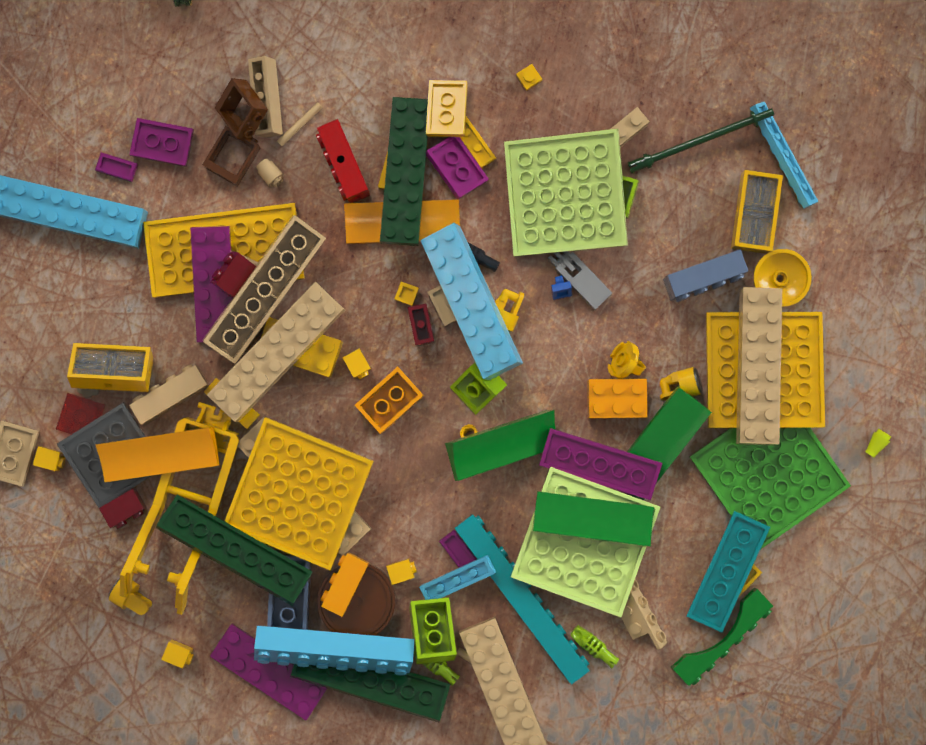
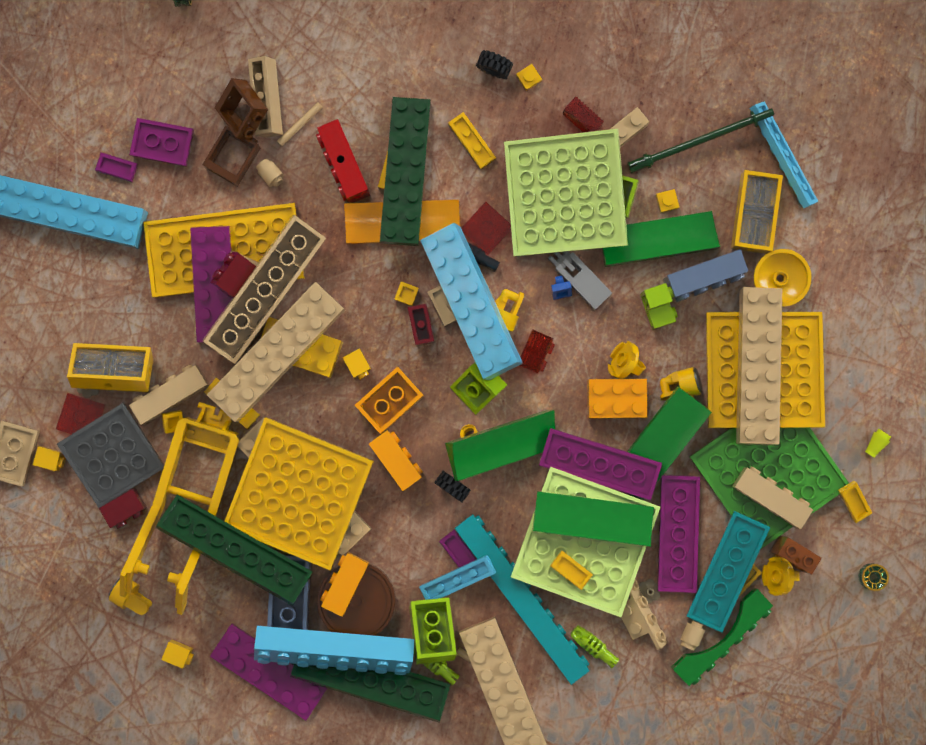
(158, 454): light orange arch -> none
(170, 420): none -> yellow plate
(396, 459): none -> light orange brick
(401, 571): yellow brick -> none
(446, 108): yellow plate -> none
(452, 487): none -> black tyre
(456, 166): magenta plate -> none
(486, 228): none -> clear red plate
(494, 64): none -> black tyre
(536, 351): none -> clear red brick
(571, 570): none -> yellow tile
(582, 117): none -> clear red brick
(649, 585): none -> dark tan plant
(658, 307): none -> lime brick
(665, 239): none -> green arch
(667, 201): none -> yellow plate
(678, 534): none -> magenta plate
(692, 635): none -> tan brick
(772, 497): none -> tan brick
(779, 576): none -> yellow tile
(796, 554): none -> dark orange window
(855, 501): none -> yellow tile
(879, 571): none -> clear green wheel

